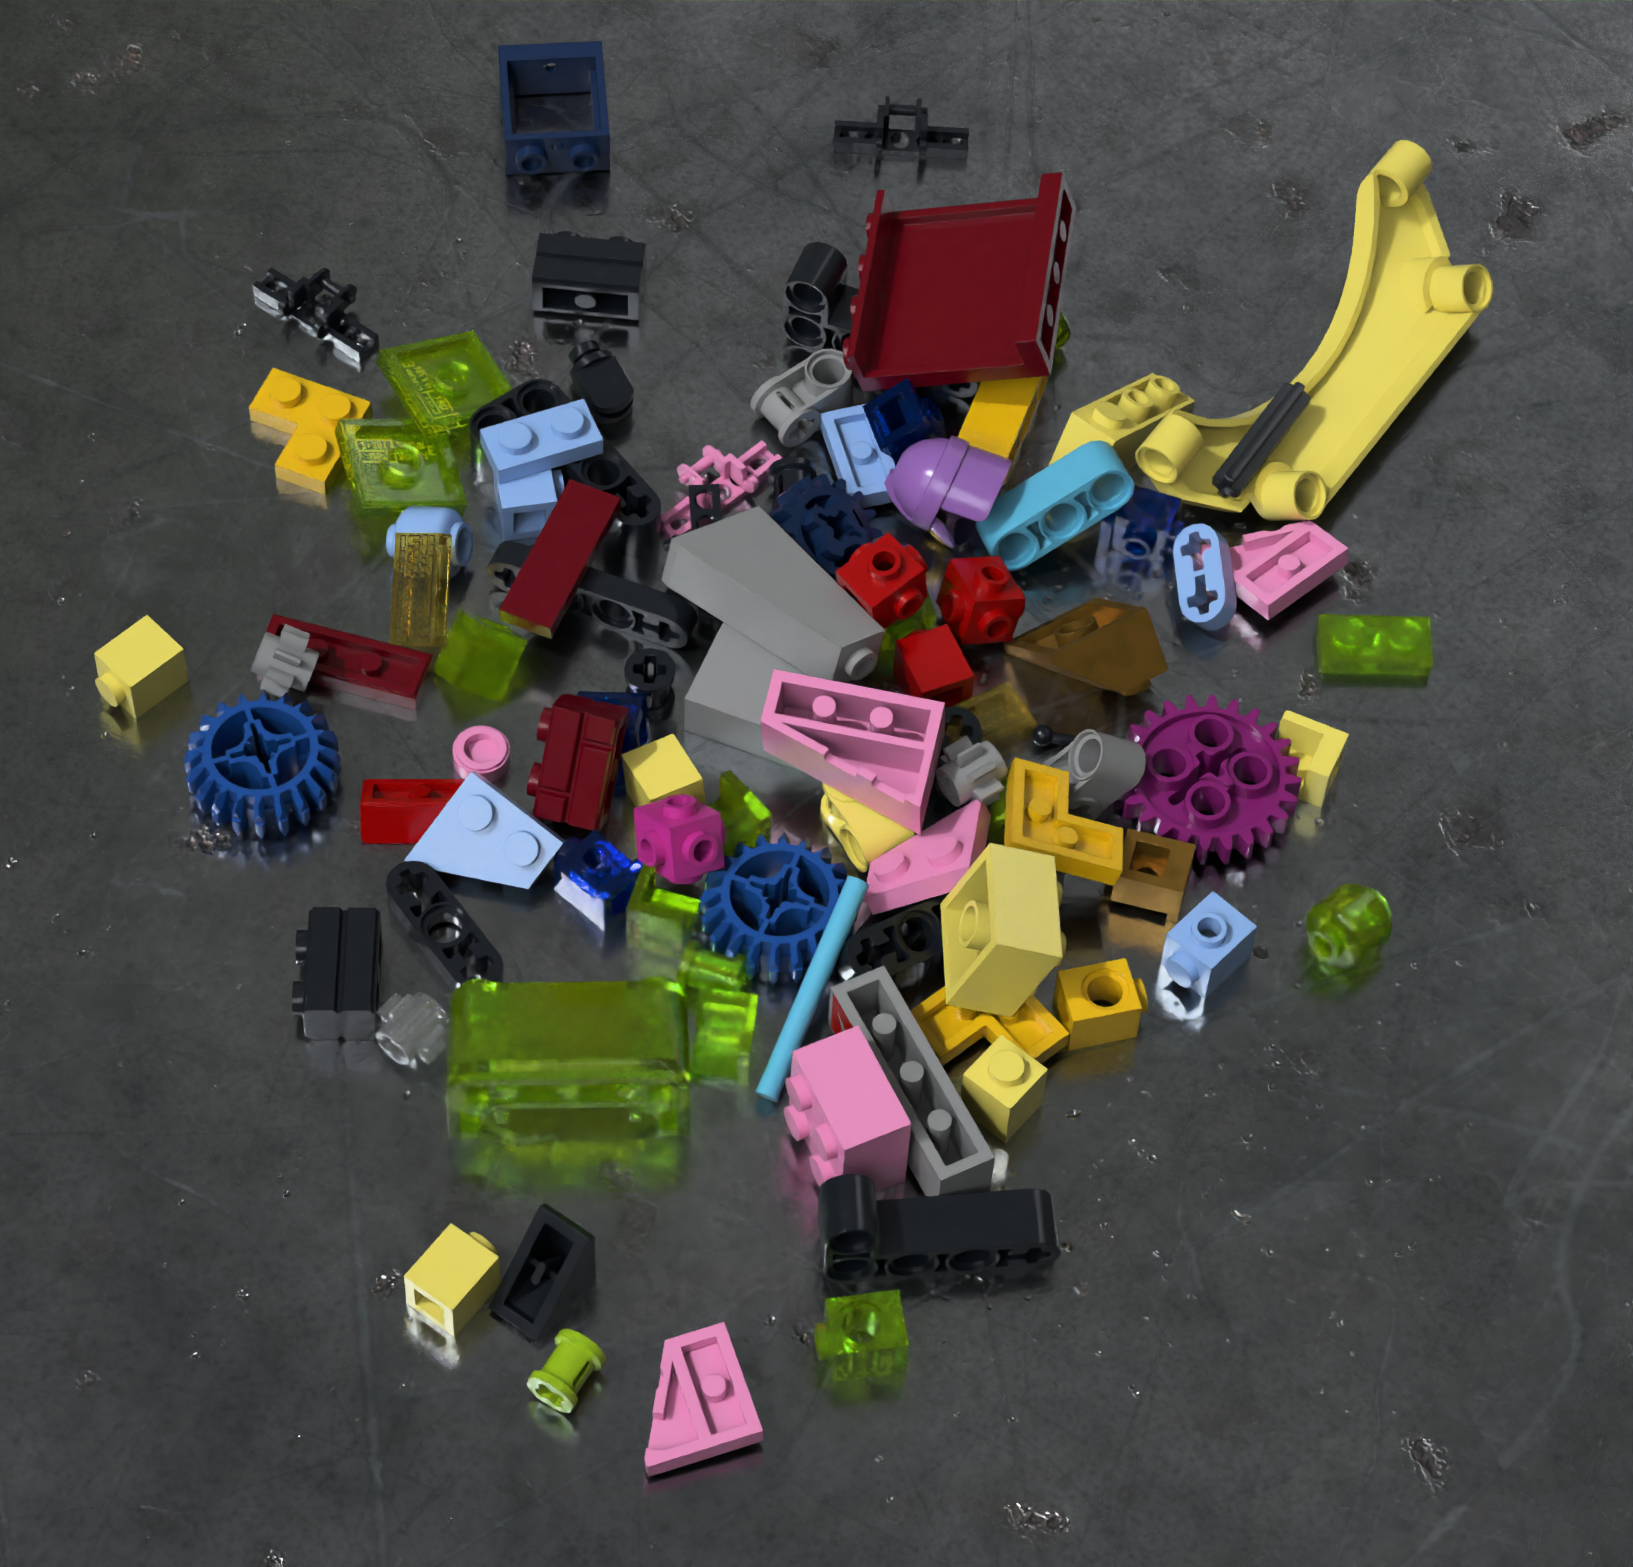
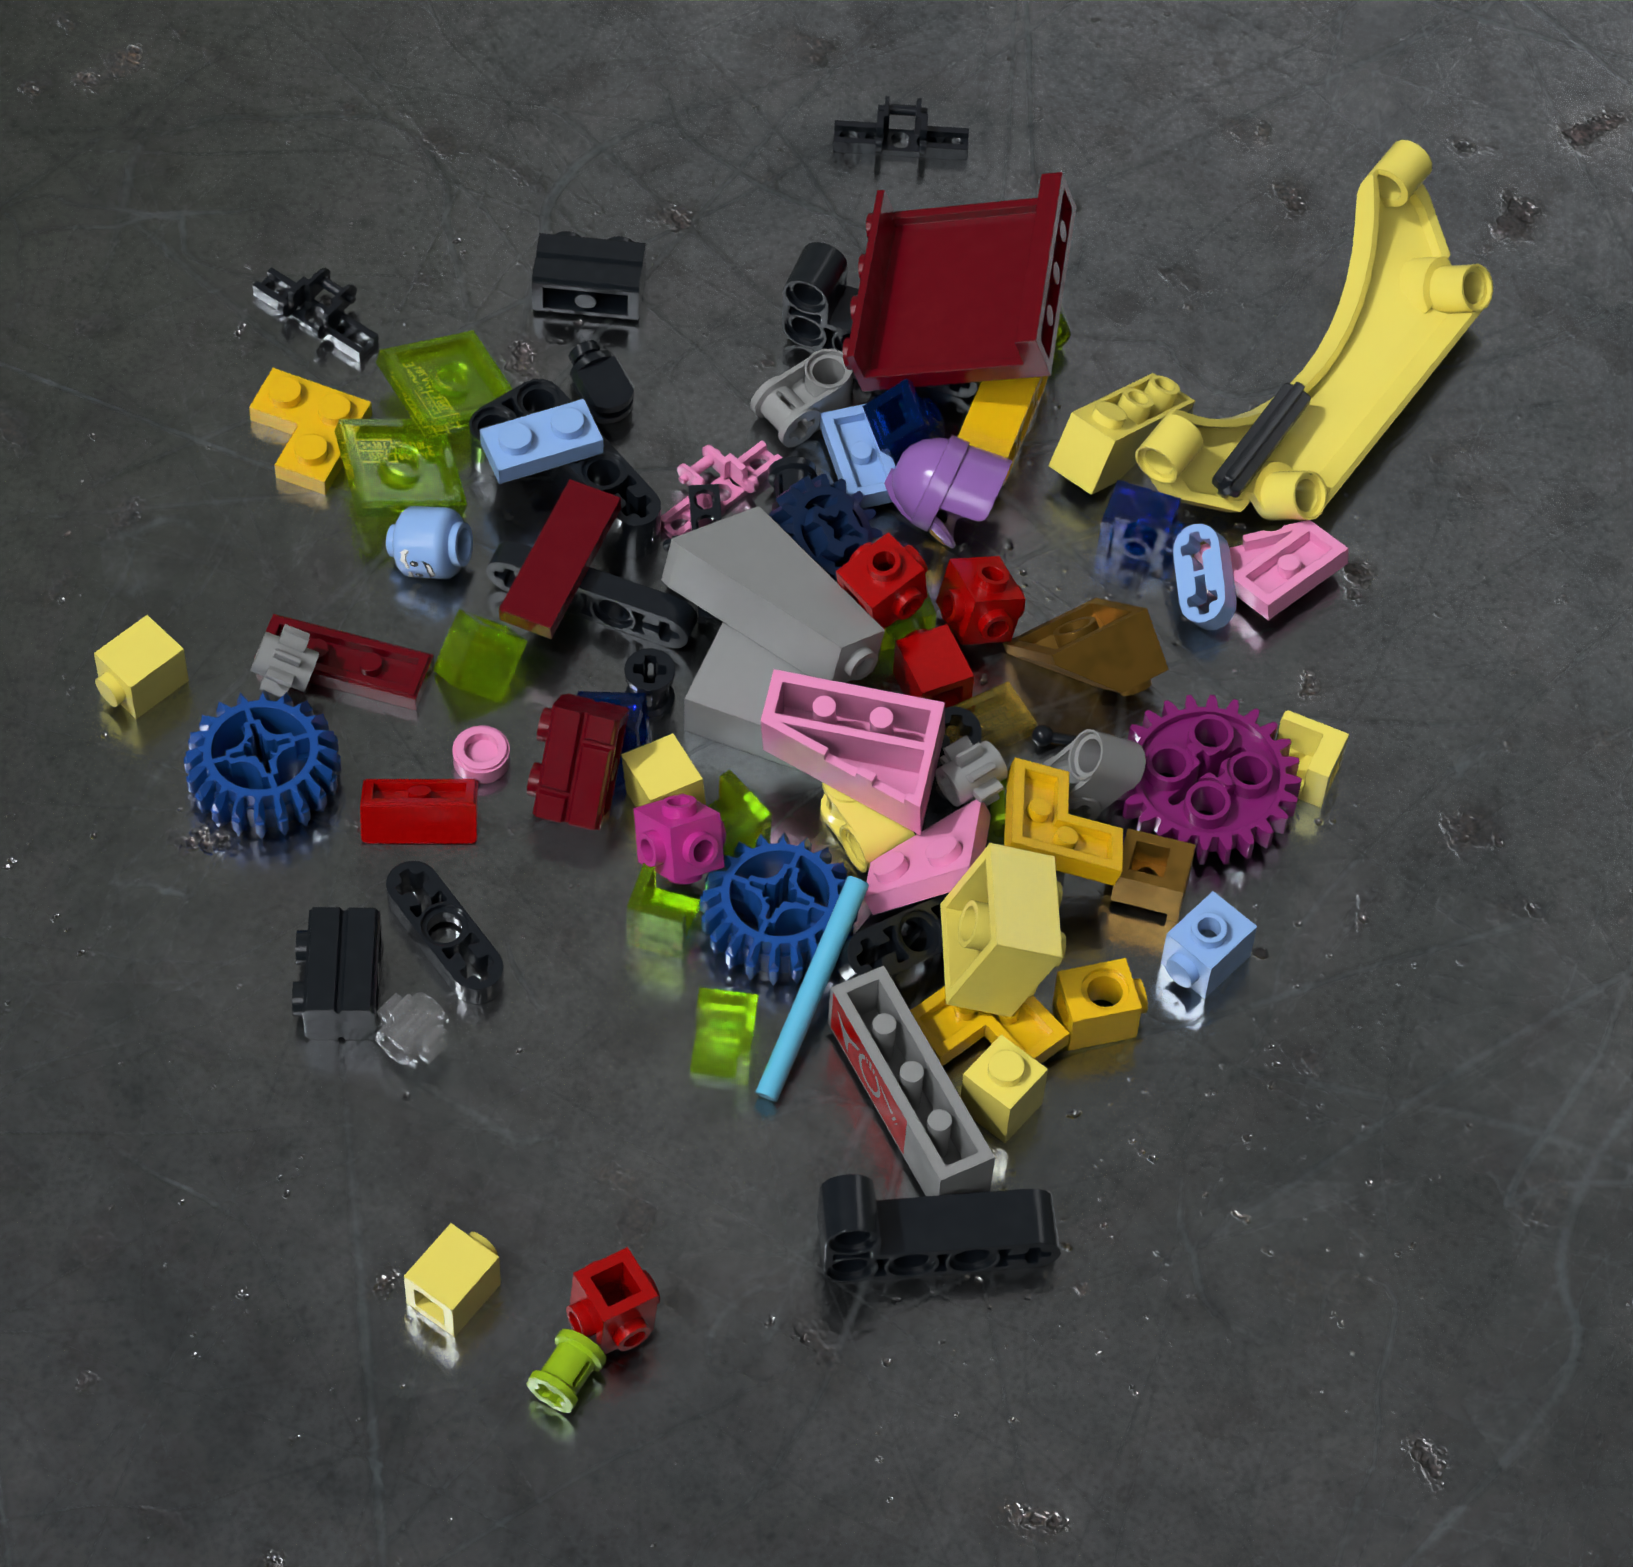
(420, 589): clear yellow tile -> none
(487, 837): light blue wing -> none
(527, 503): light blue brick -> none
(546, 1273): black slope -> none
(568, 1050): clear neon green windscreen -> none
(577, 69): dark blue window -> none
(597, 892): clear blue brick -> none
(613, 1302): none -> red brick
(700, 1402): bright pink wing -> none
(710, 969): clear neon green bush -> none
(847, 1111): bright pink brick -> none
(874, 1313): clear neon green brick -> none
(1056, 504): medium azure beam -> none
(1351, 924): clear neon green head -> none
(1374, 644): clear neon green plate -> none

